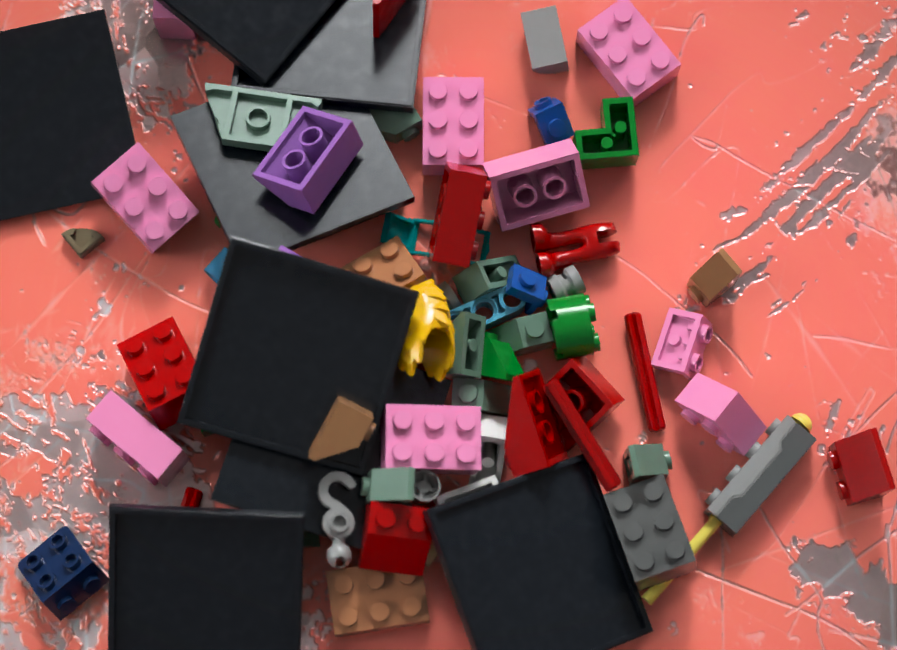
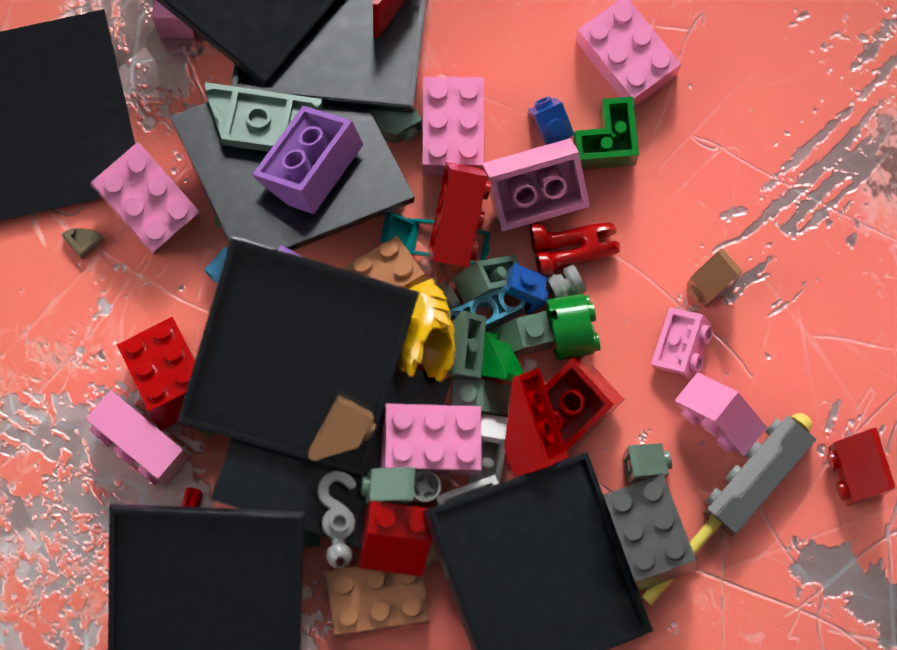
(62, 573): dark blue bracket -> none
(545, 40): light grey brick -> none
(582, 435): red axle -> none
(644, 372): red axle -> none

